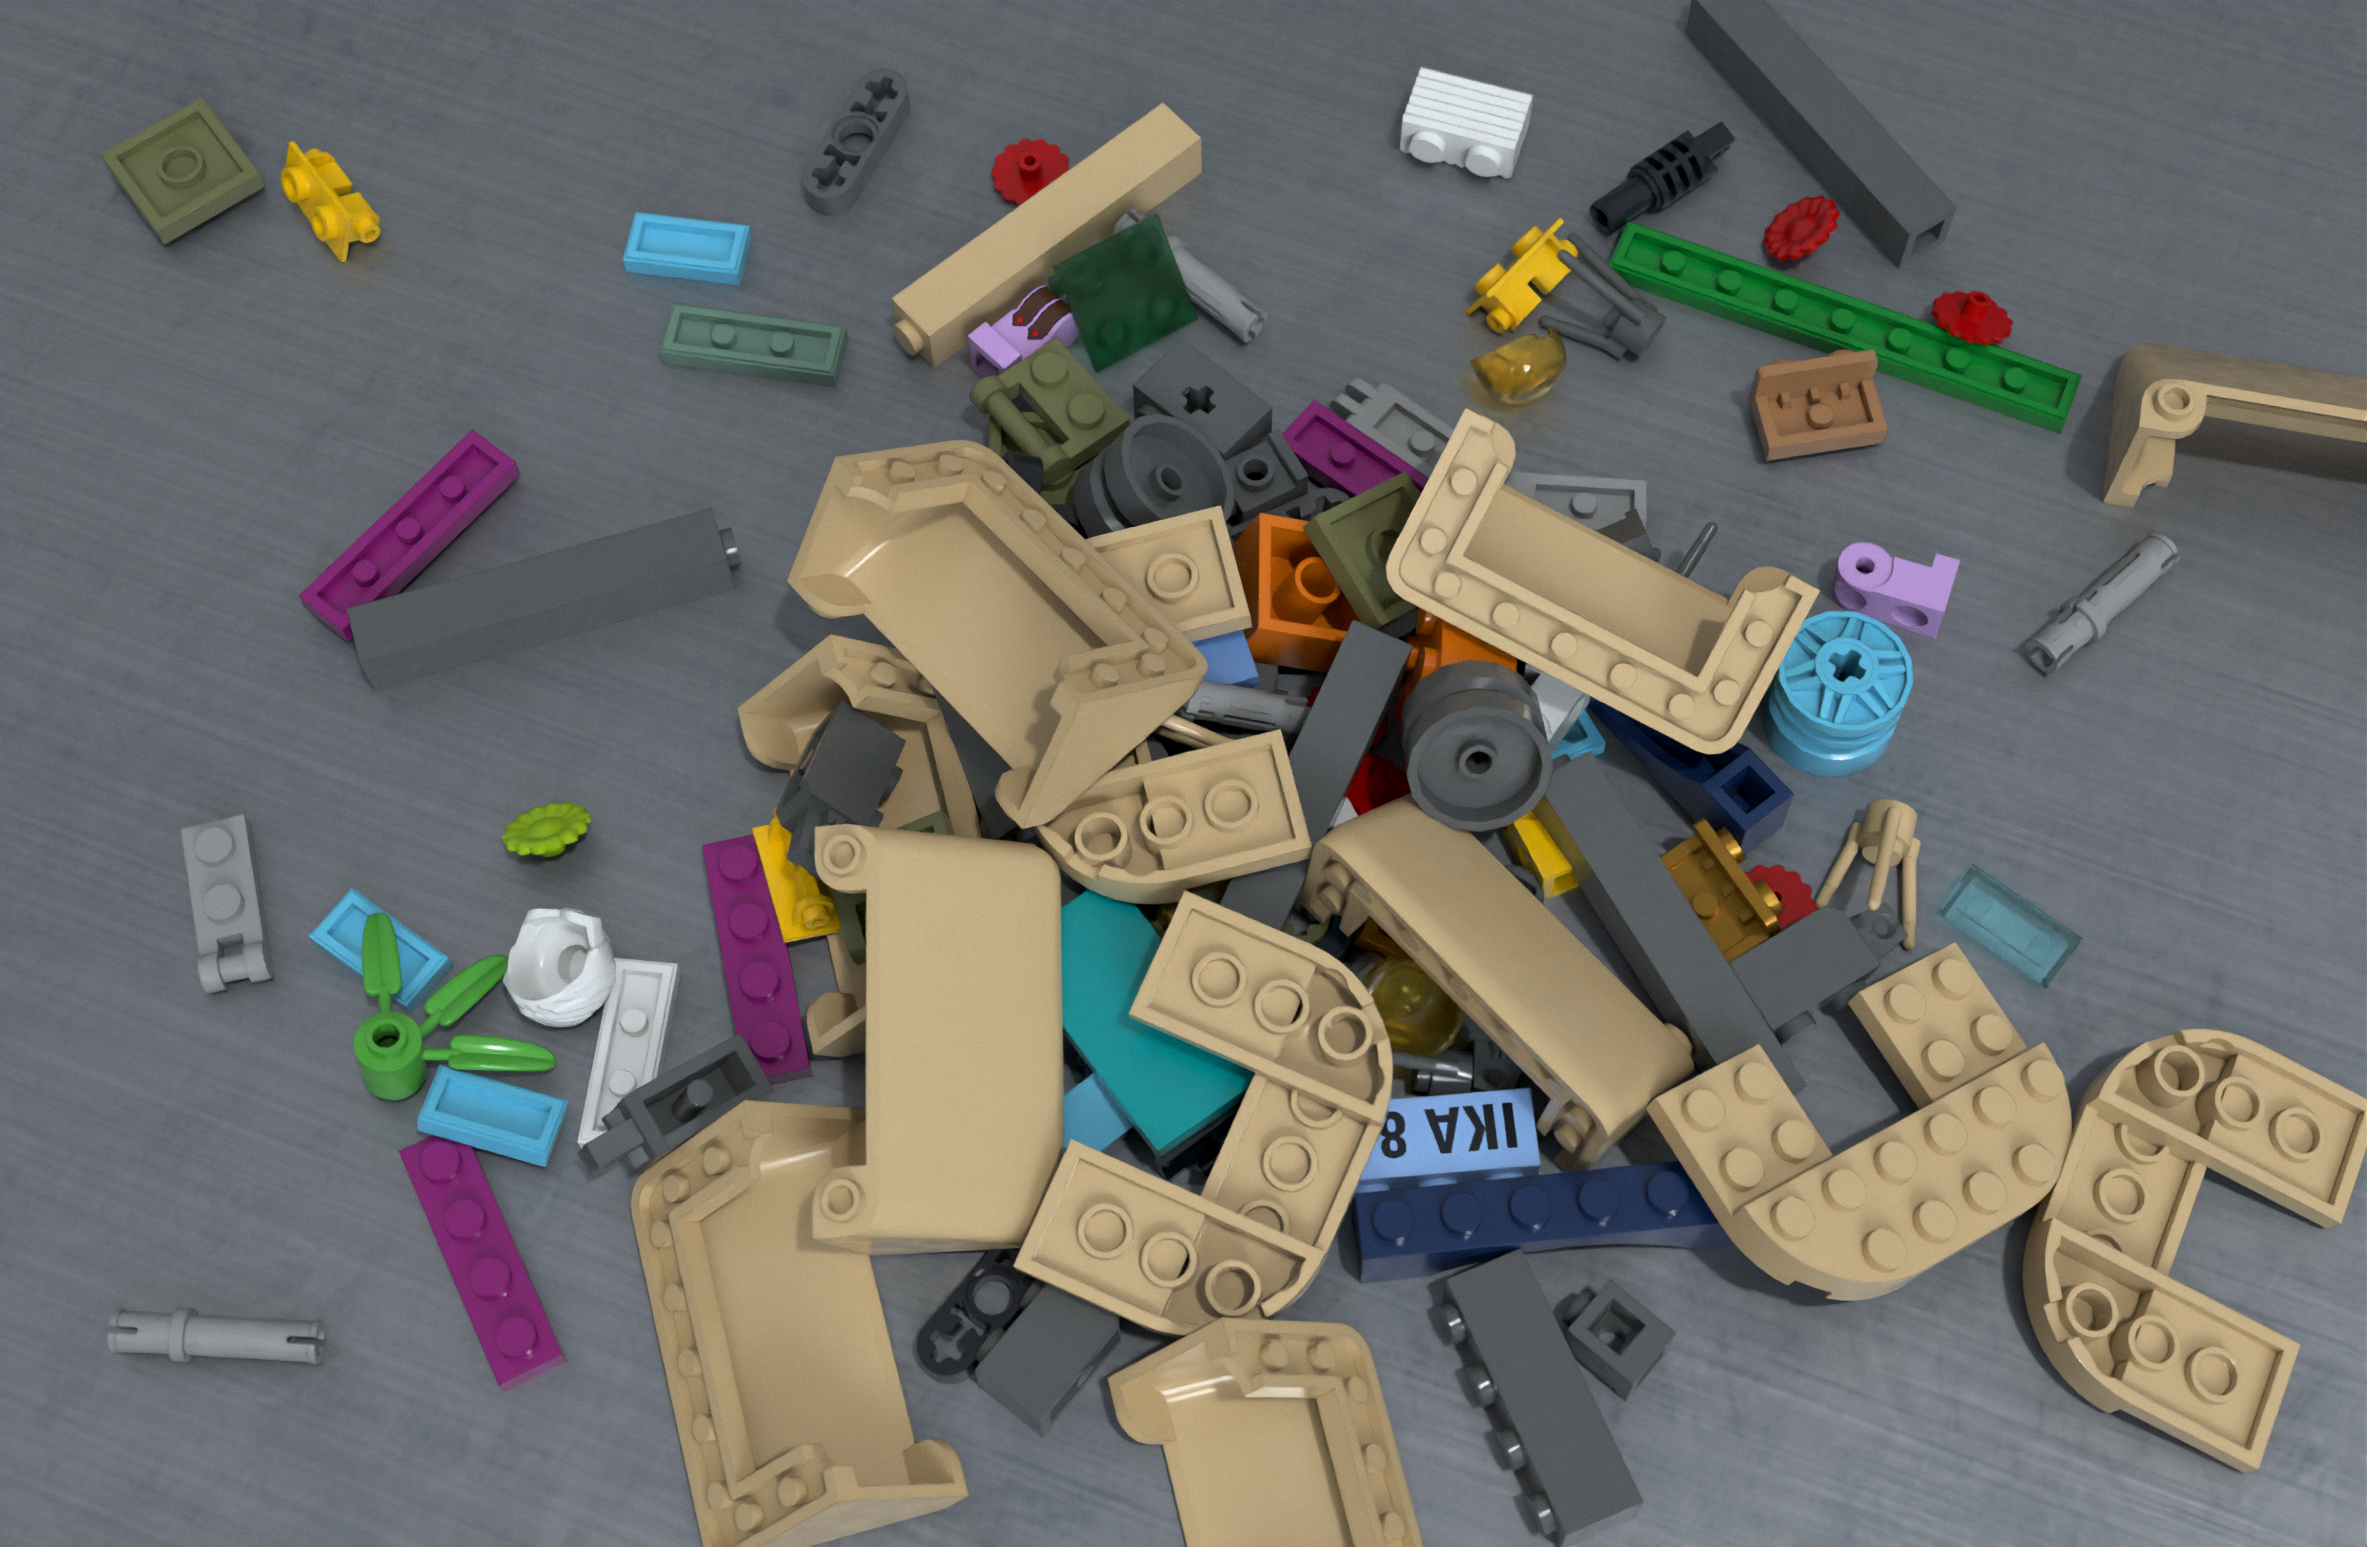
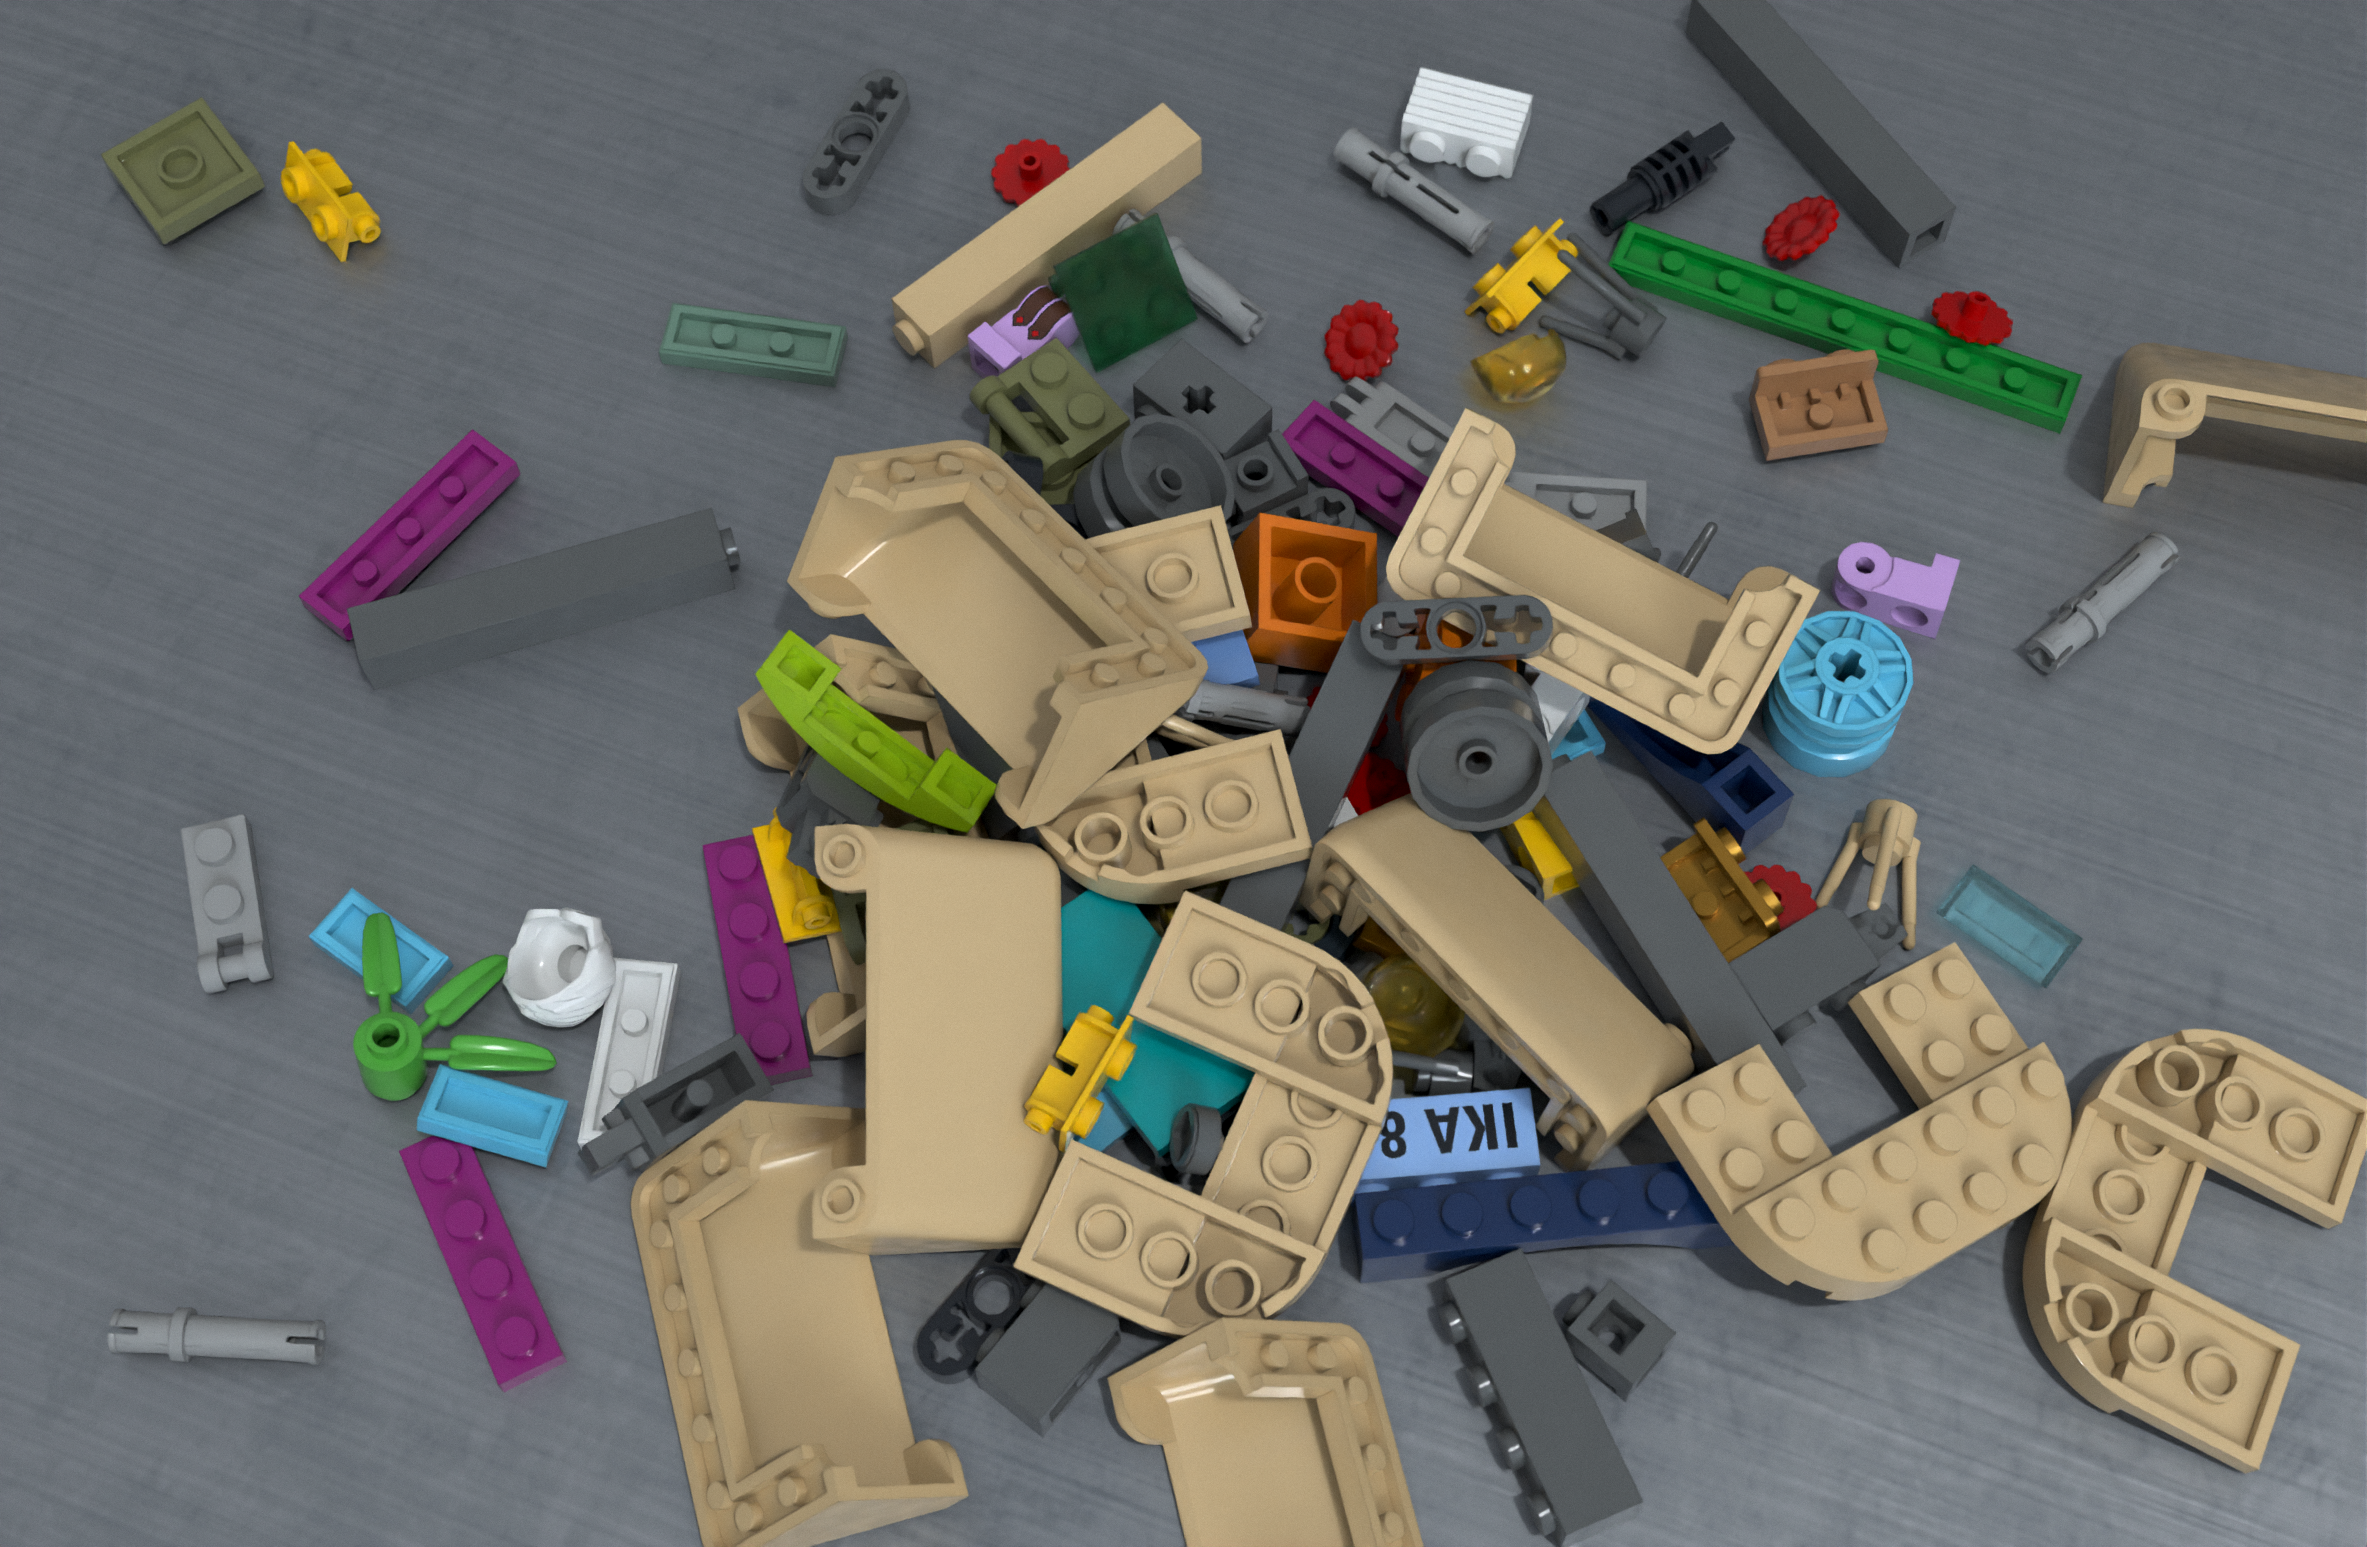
(546, 829): lime piece -> none
(687, 248): medium azure tile -> none
(864, 747): none -> lime slope
(1072, 1101): none -> yellow hinge
(1196, 1139): none -> dark grey tile
(1357, 544): olive plate -> none
(1361, 340): none -> red piece
(1394, 177): none -> light grey pin
(1408, 646): none -> dark grey beam

